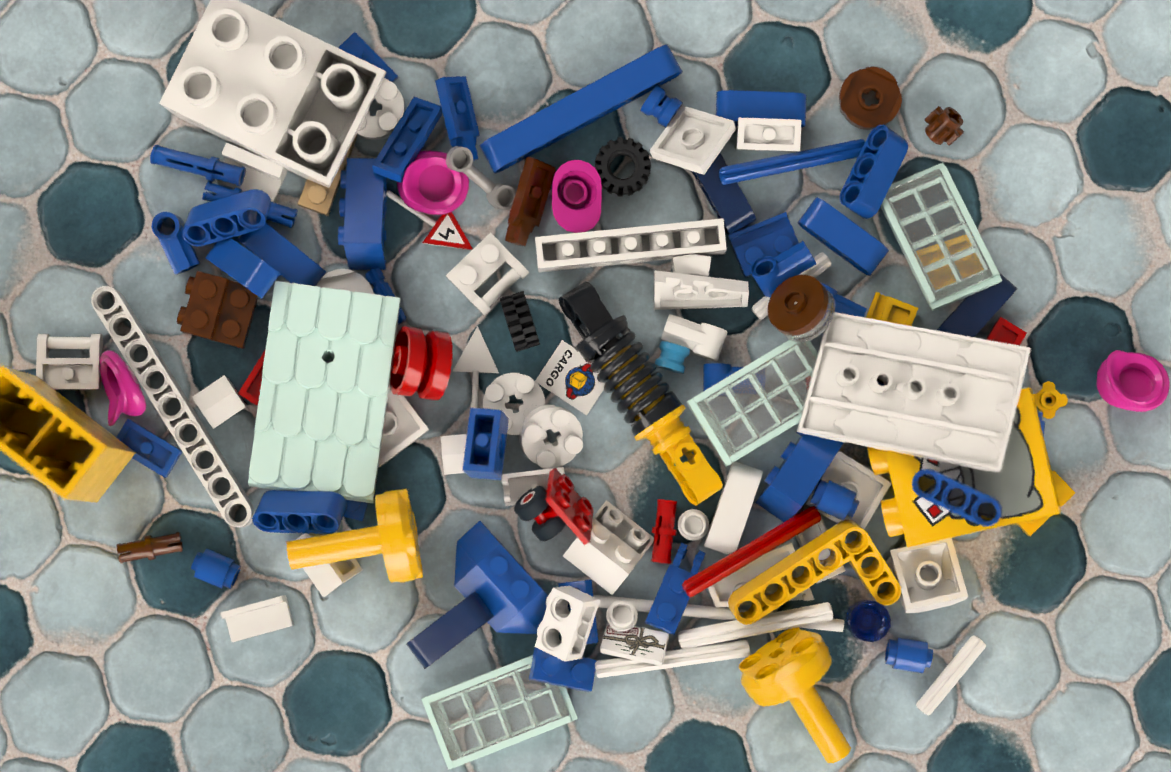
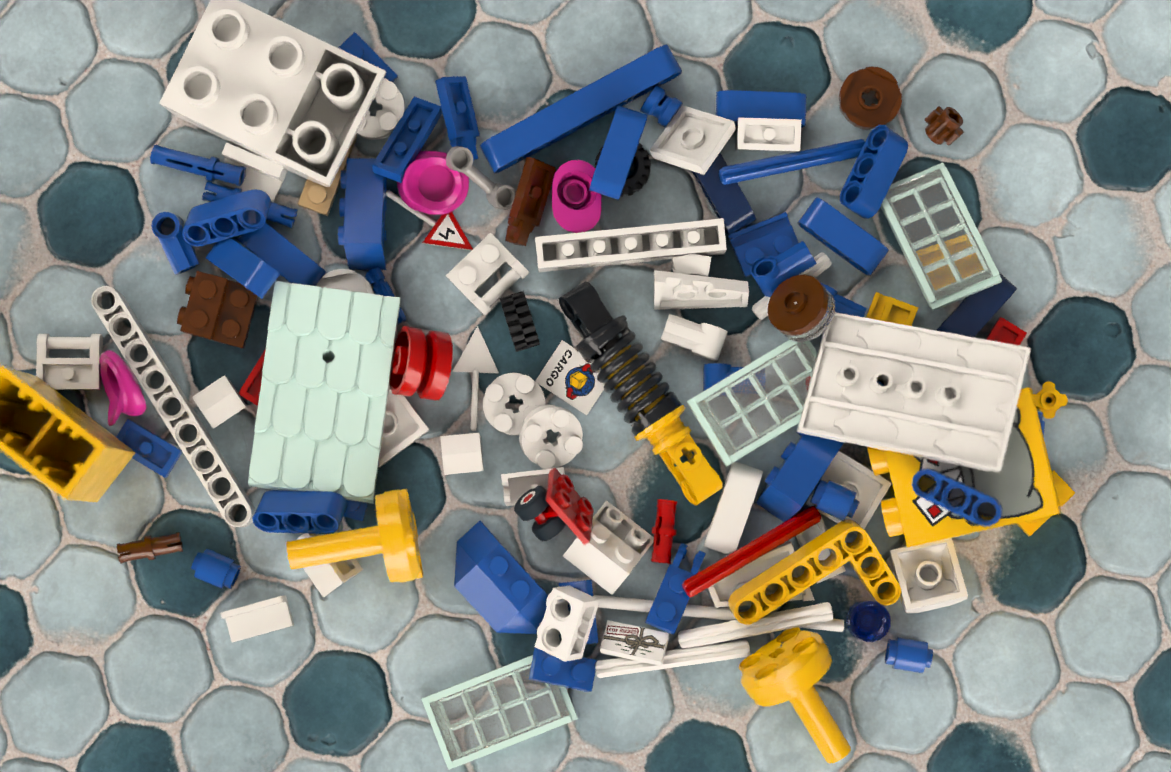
(450, 630): dark blue beam -> none
(485, 444): blue brick -> none
(618, 152): none -> blue beam
(621, 615): white plate -> none
(672, 357): dark azure wheel -> none
(693, 524): white plate -> none
(951, 675): white axle -> none
(1132, 381): dark pink piece -> none

